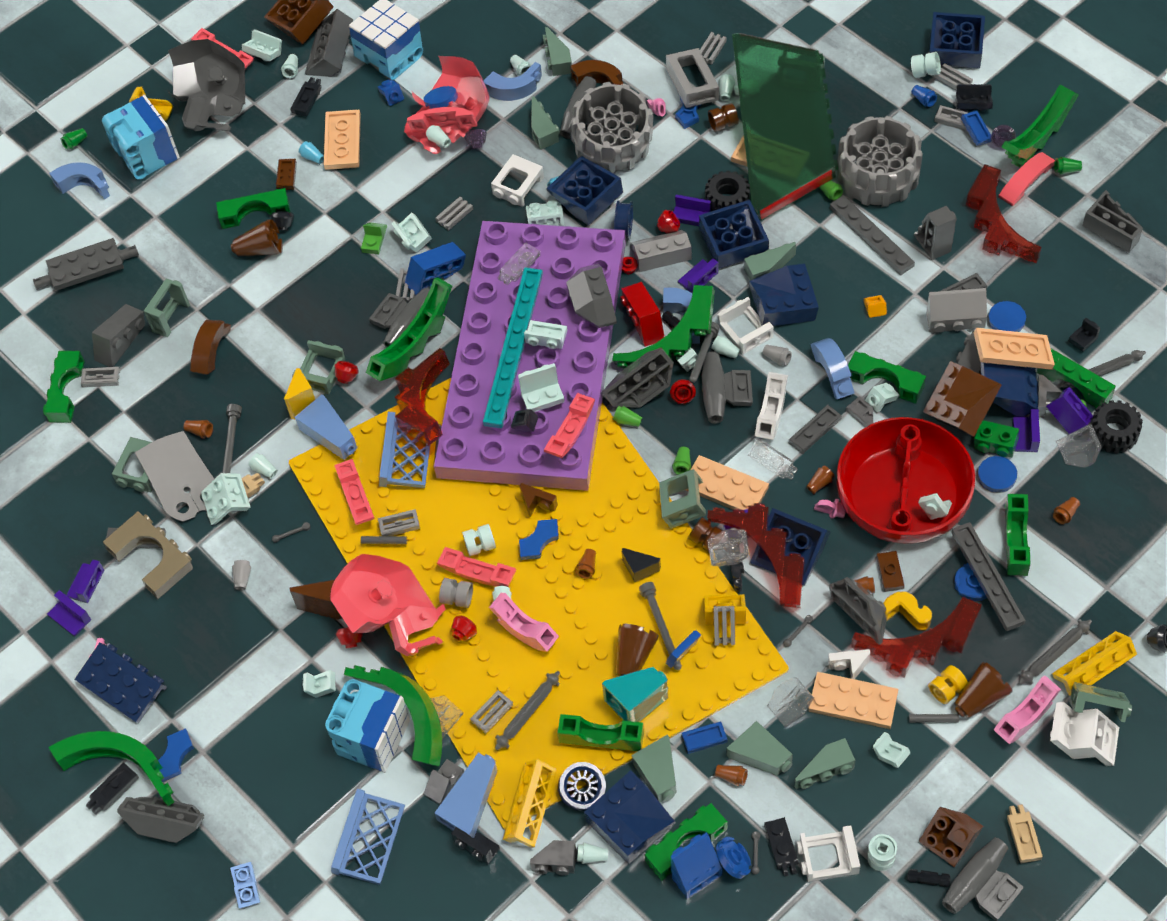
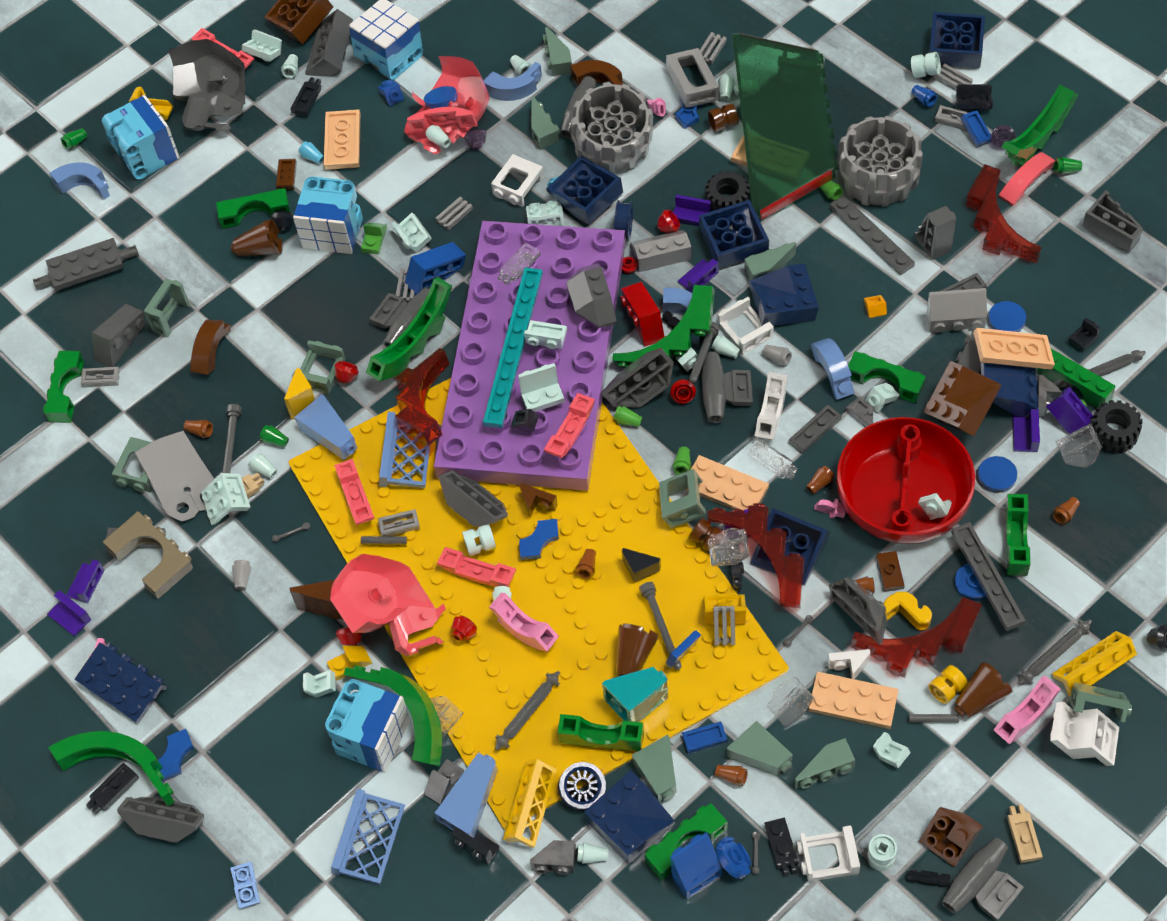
(273, 436): none -> green cone
(328, 215): none -> piece
(353, 656): none -> yellow slope
(455, 592): light grey wheel -> none
(471, 499): none -> dark grey wedge
(480, 724): light grey tile -> none
(996, 439): green brick -> none

